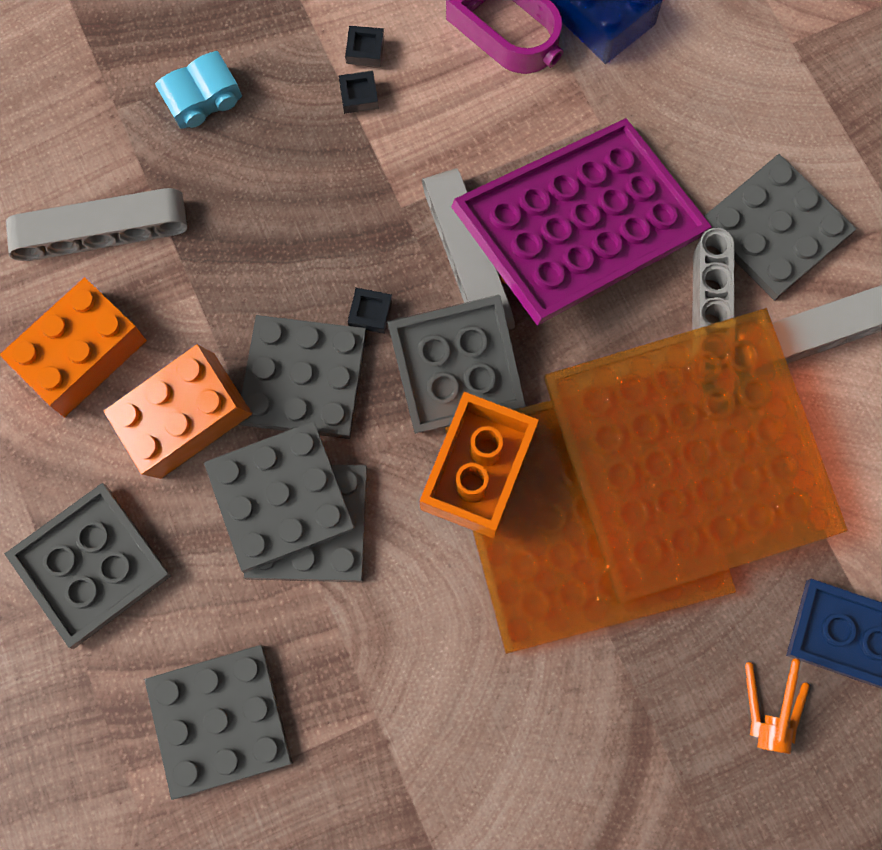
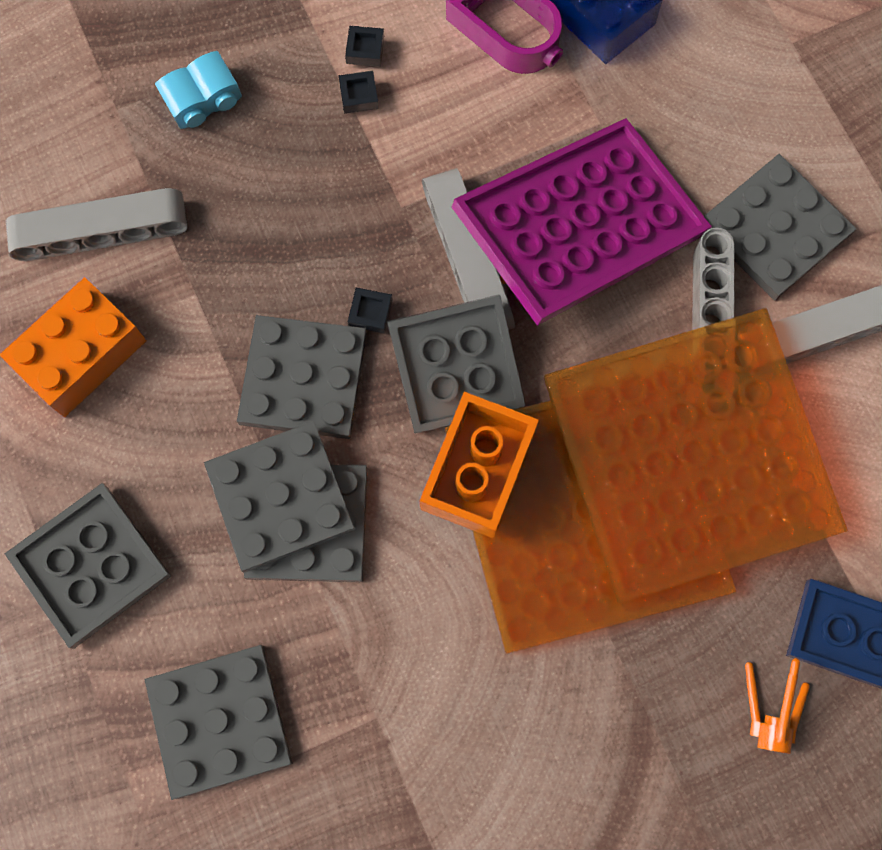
(177, 412): brick -> none

